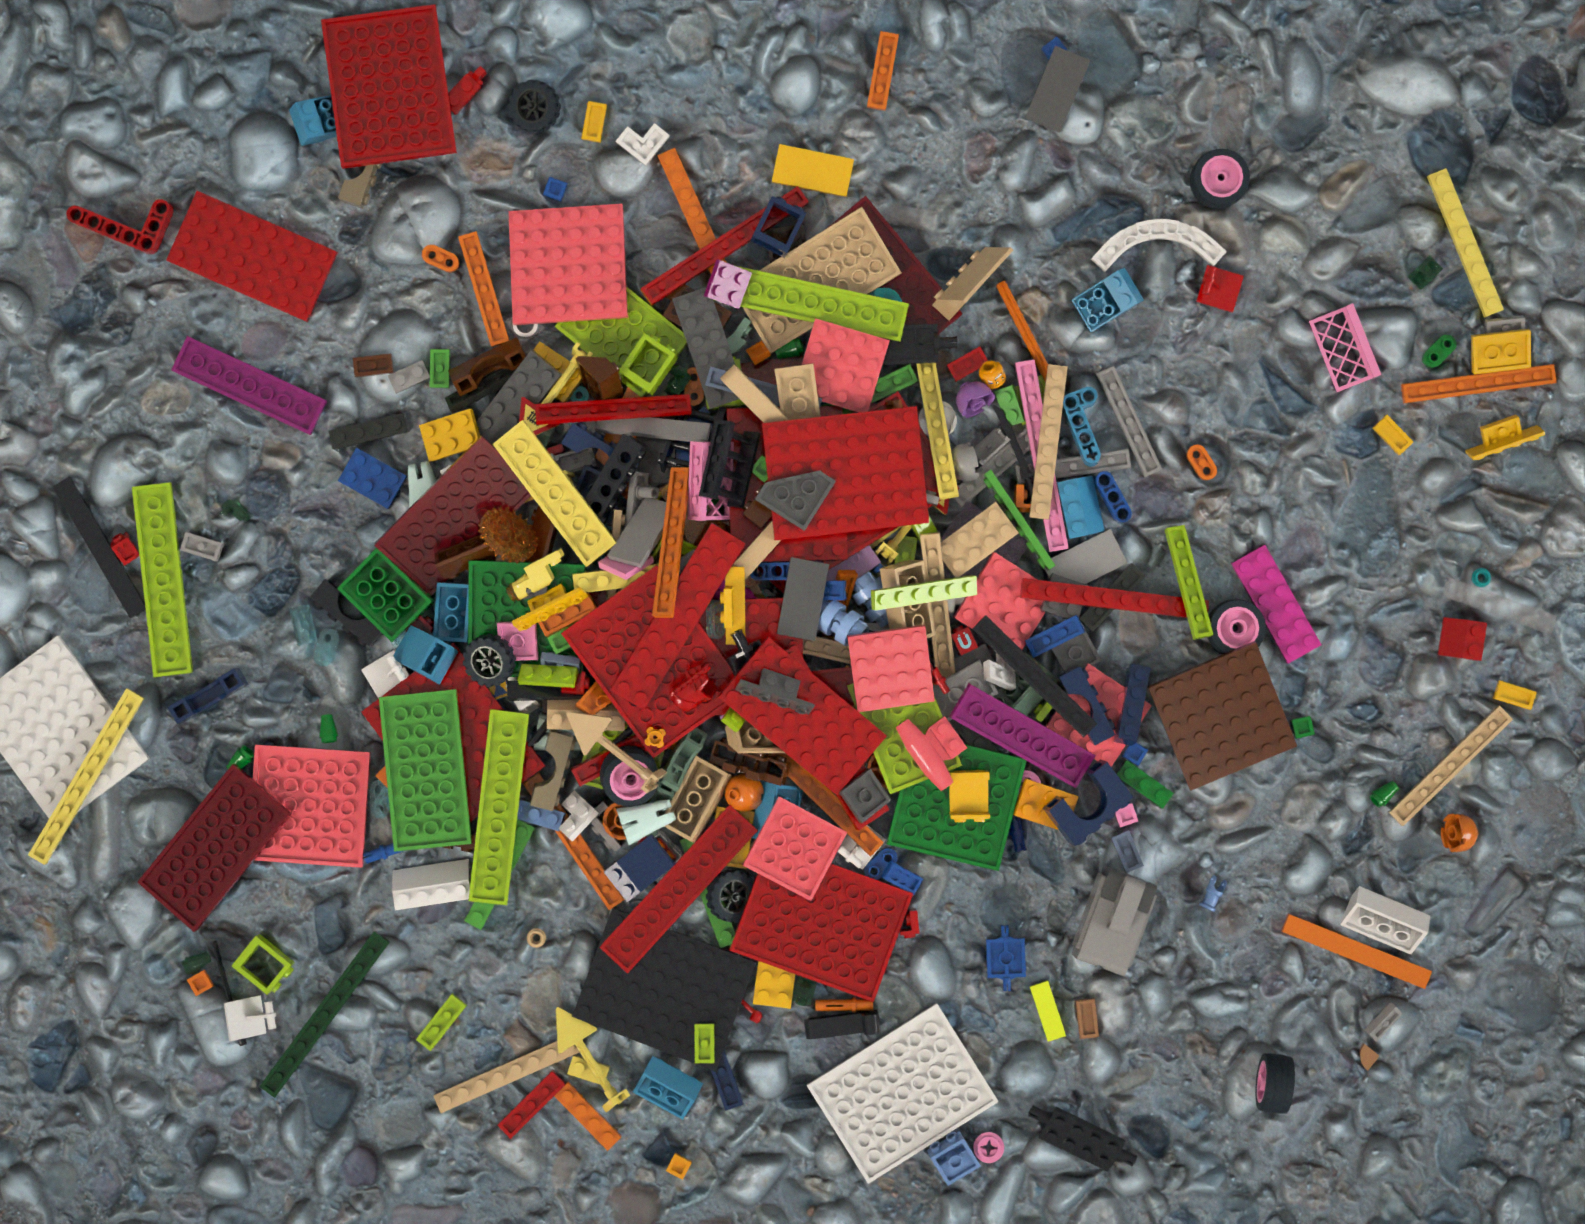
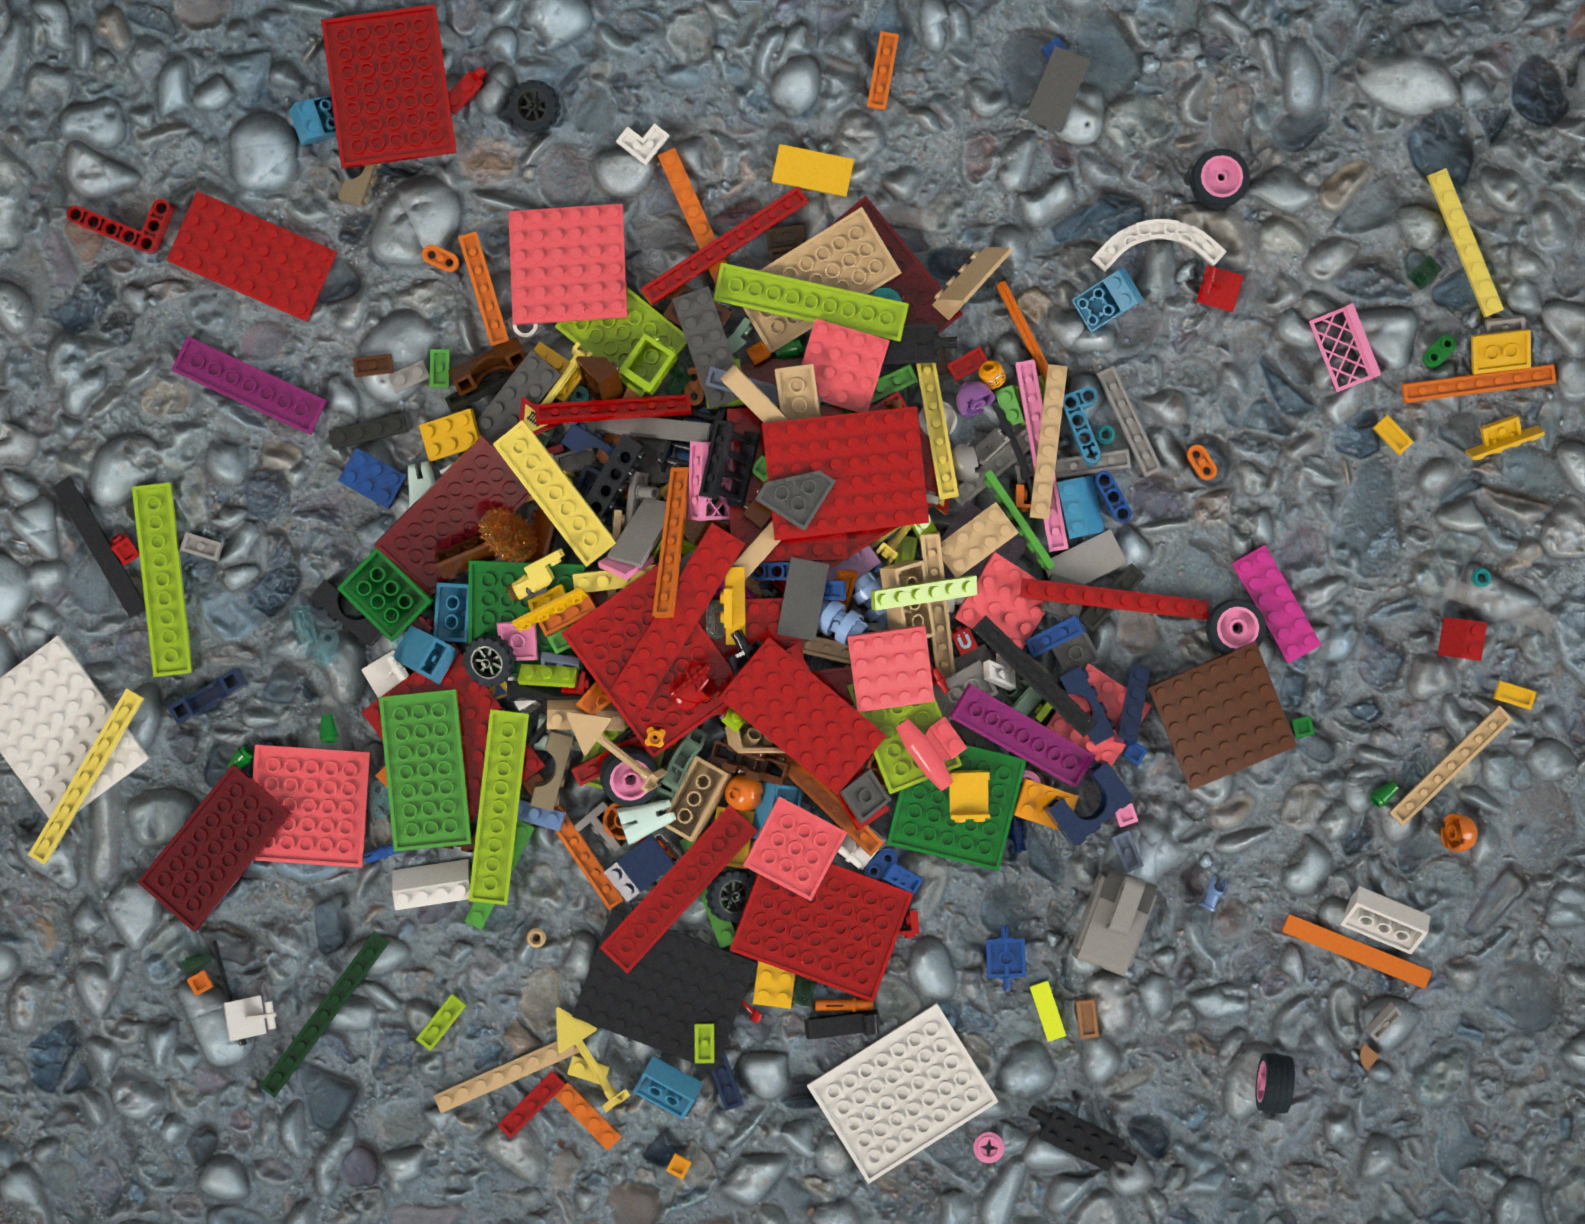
(240, 511): clear green bracket -> none
(258, 941): lime window -> none
(555, 189): blue tile -> none
(580, 817): white plate -> none
(594, 121): yellow tile -> none
(727, 284): plate -> none
(770, 243): dark blue window -> none
(776, 689): dark grey bracket -> none
(953, 1157): medium blue plate -> none
(1111, 432): none -> teal plate
(1144, 784): green plate -> none
(1188, 582): lime plate -> none

